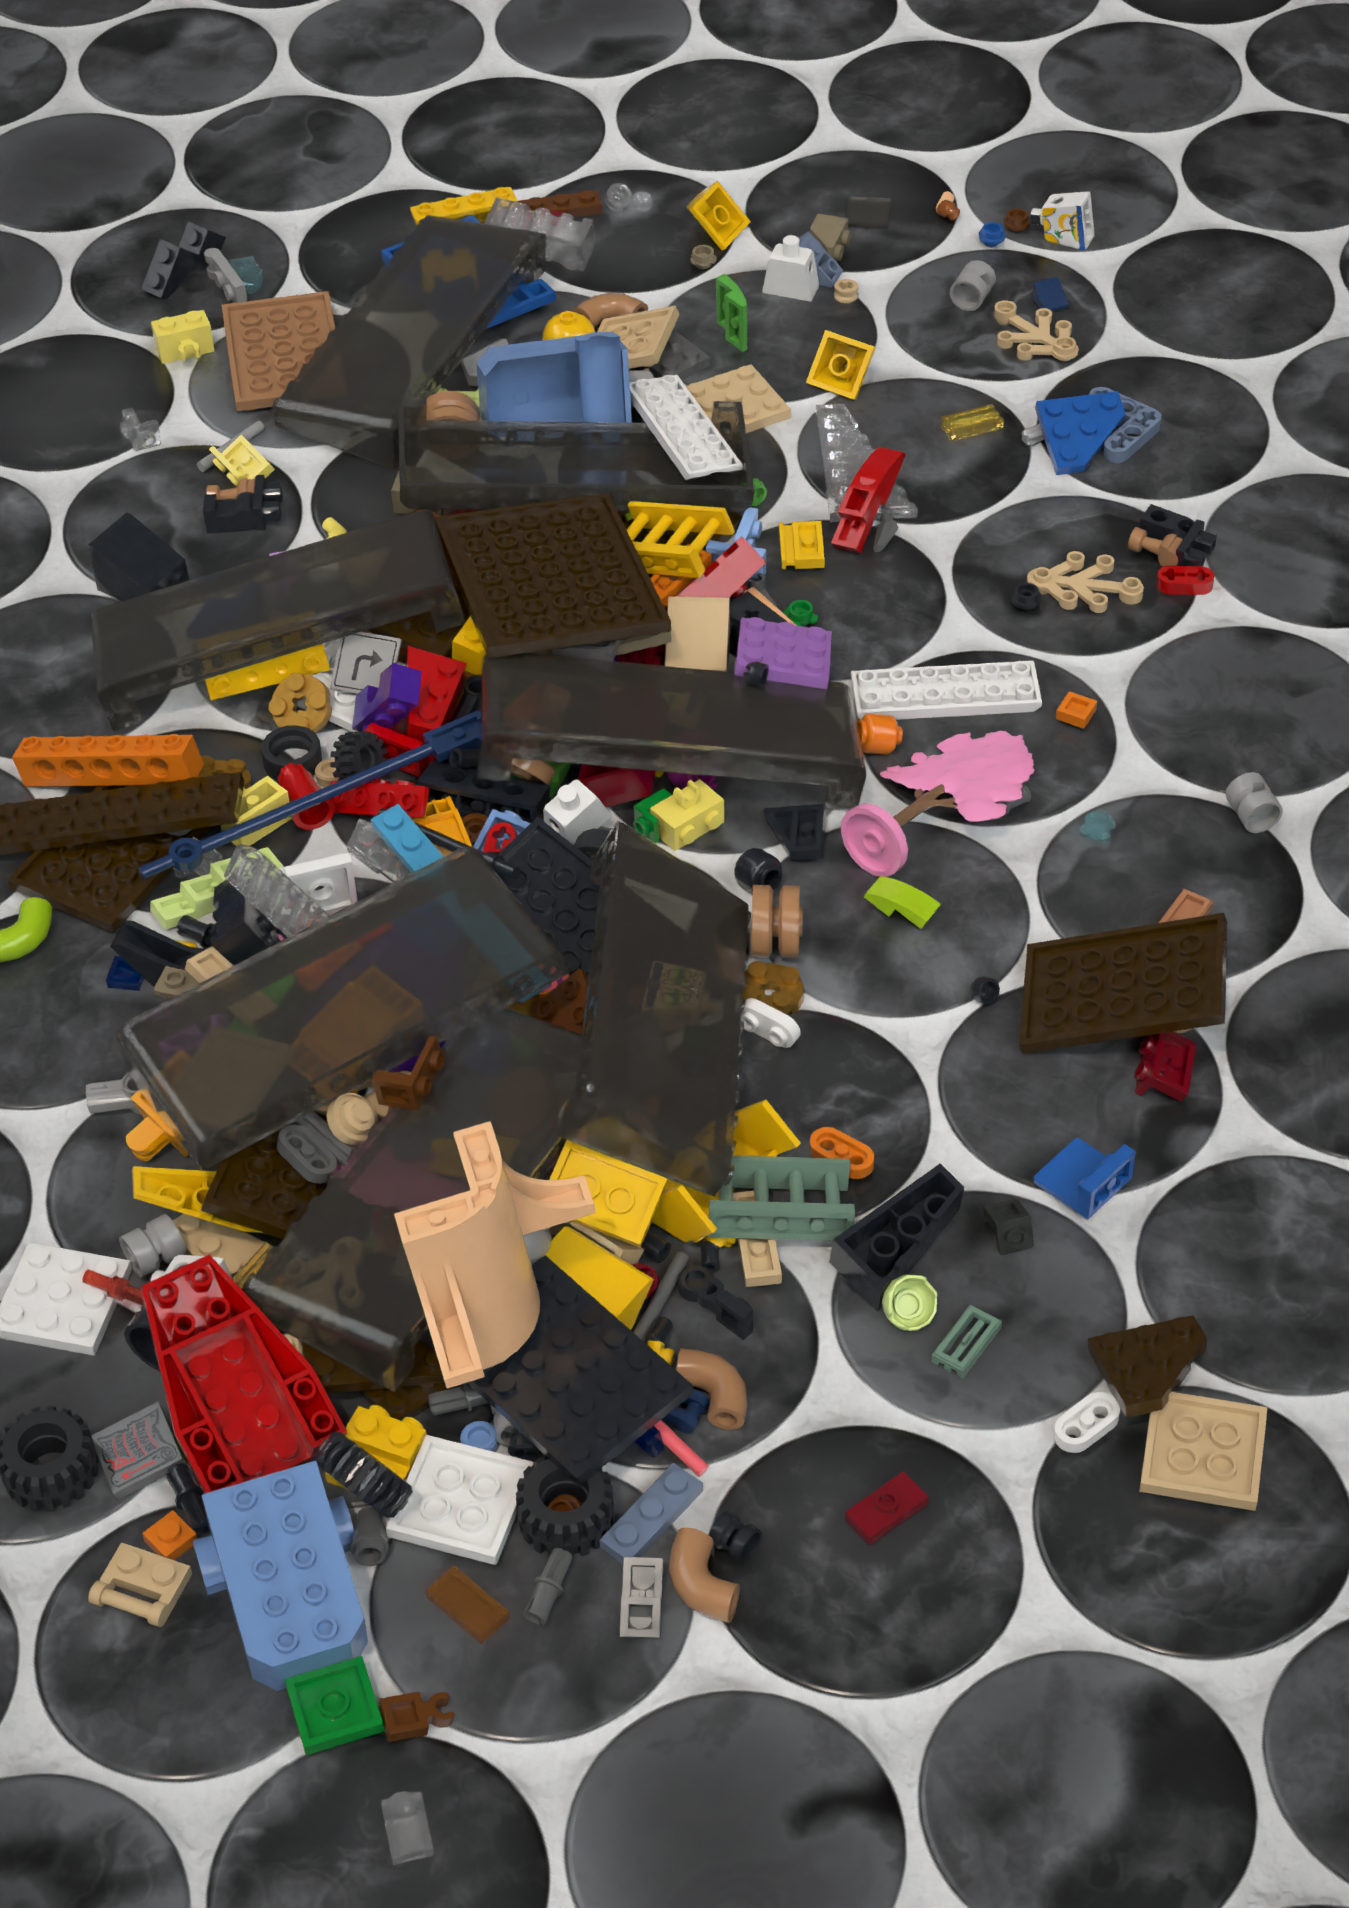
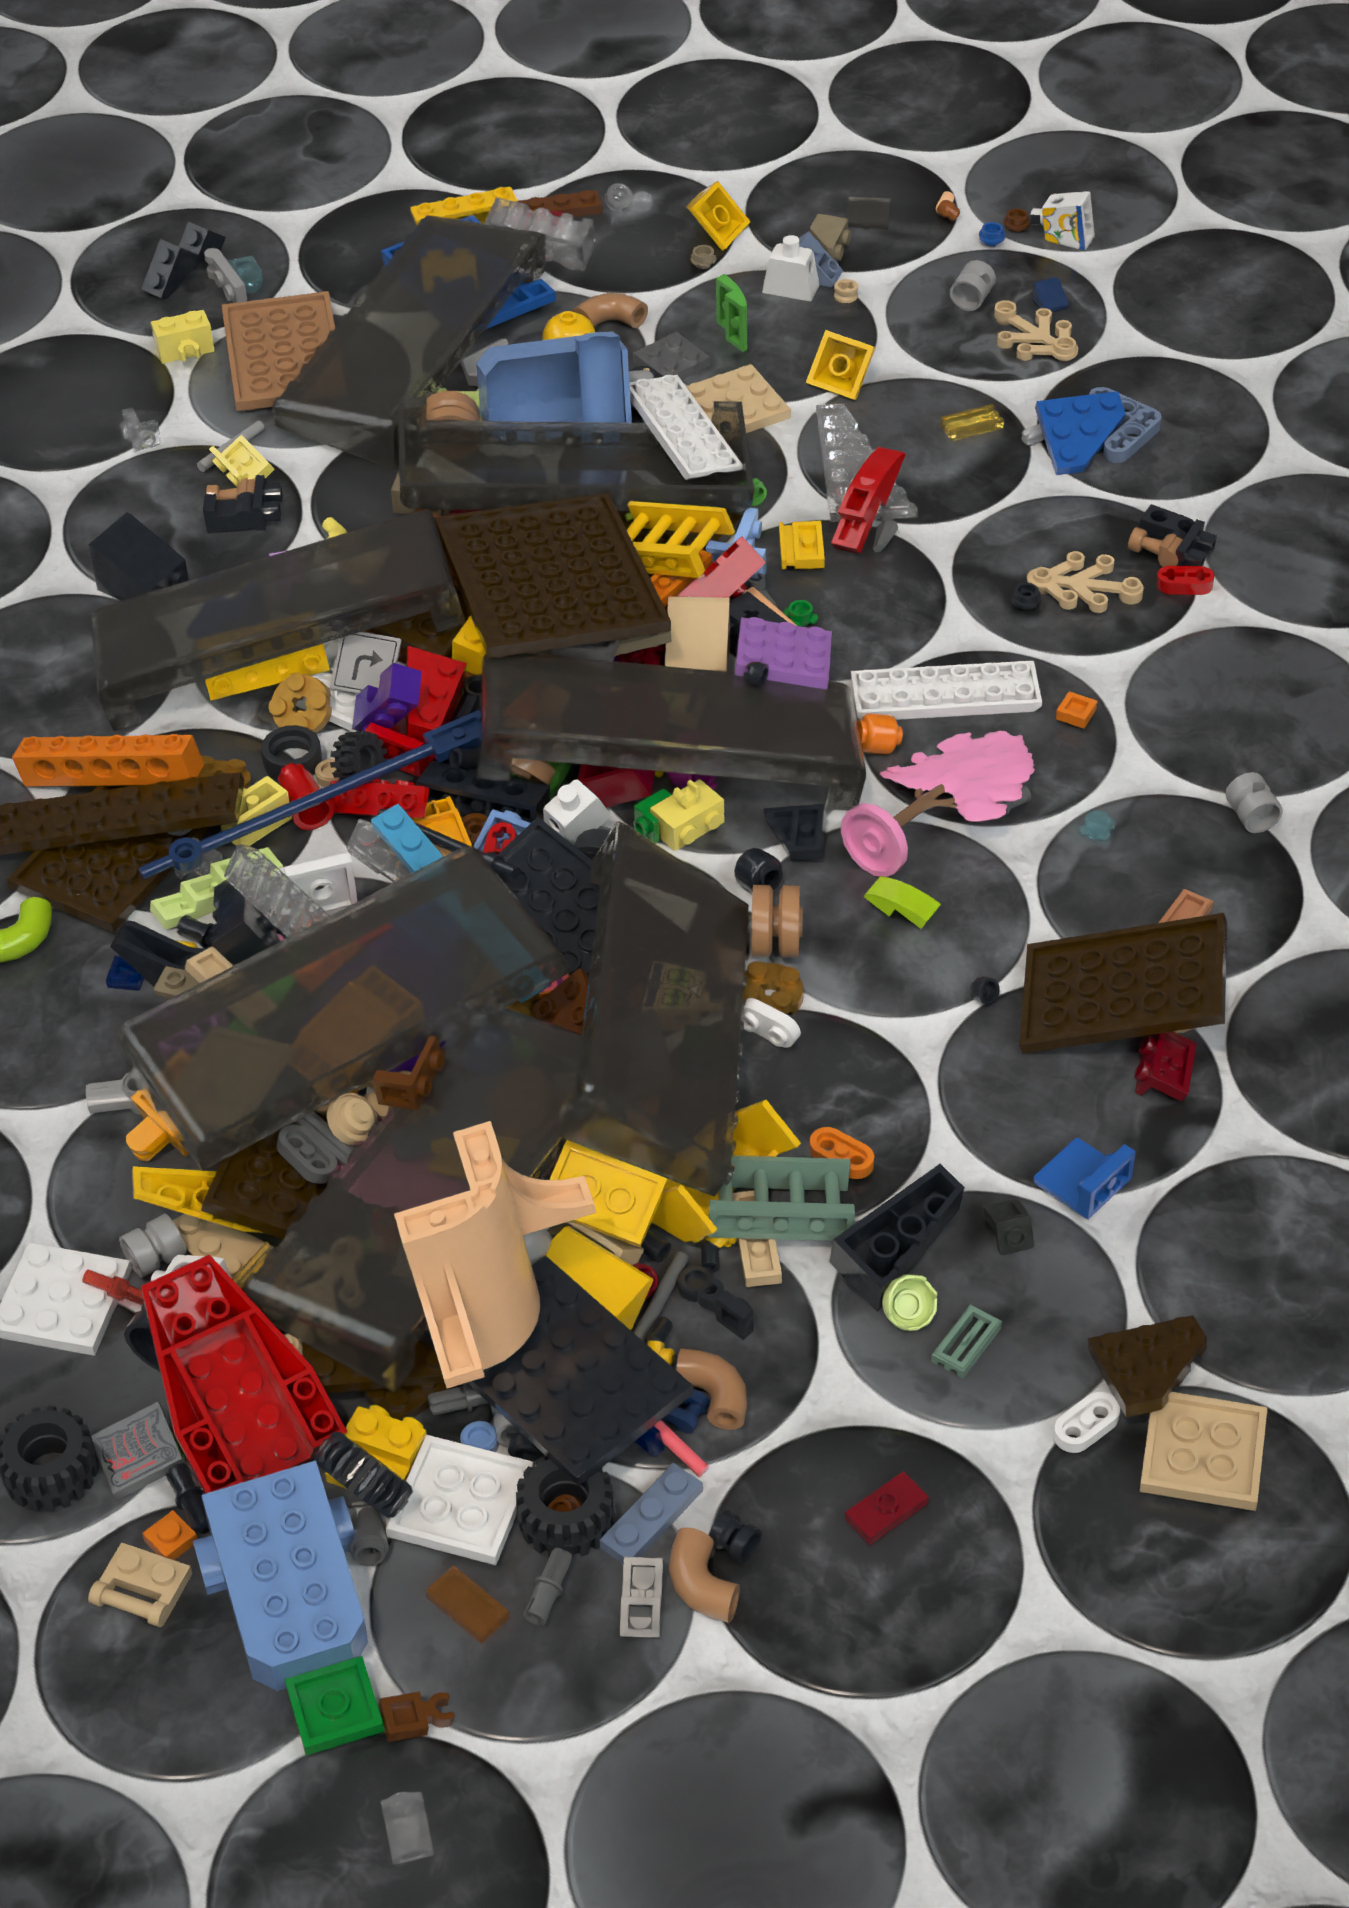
(643, 333): tan plate -> none

